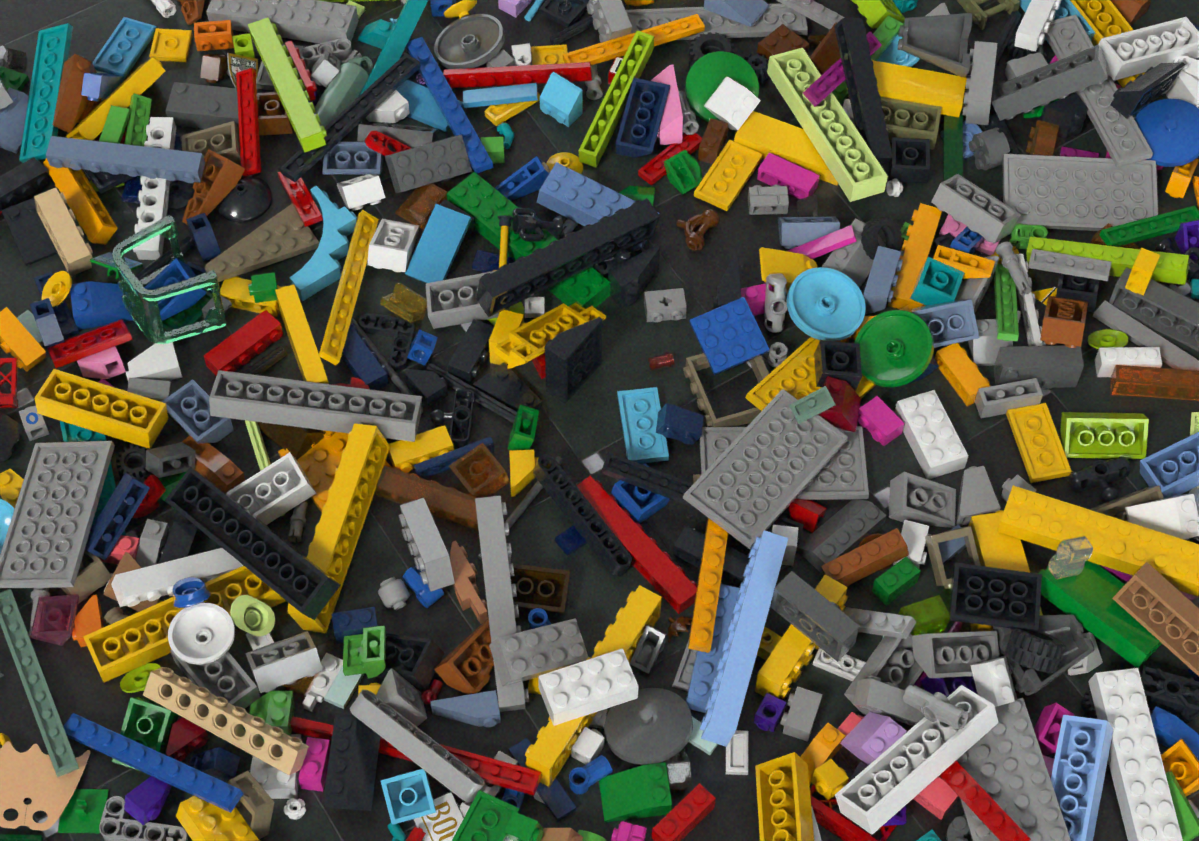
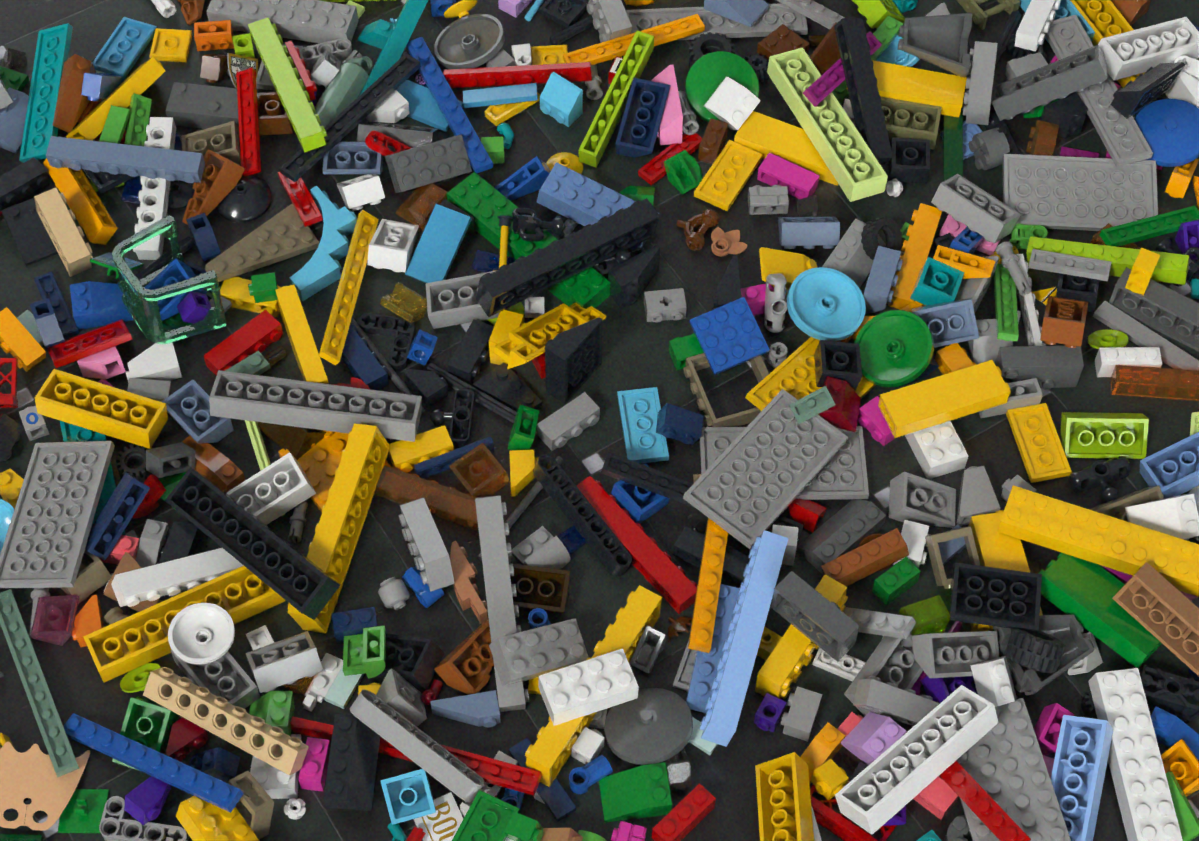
(57, 287): yellow dish -> none
(190, 592): blue piece -> none
(194, 307): none -> dark purple brick
(252, 615): yellowish green piece -> none
(253, 365): none -> sand green plate
(541, 550): none -> light grey brick
(568, 421): none -> light grey brick
(661, 361): clear red pin -> none
(682, 348): none -> green brick
(728, 241): none -> nougat plate
(737, 754): white tile -> none
(826, 243): dark pink tile -> none
(935, 707): light grey piece -> none
(944, 398): none -> yellow brick
(1070, 557): clear brick -> none

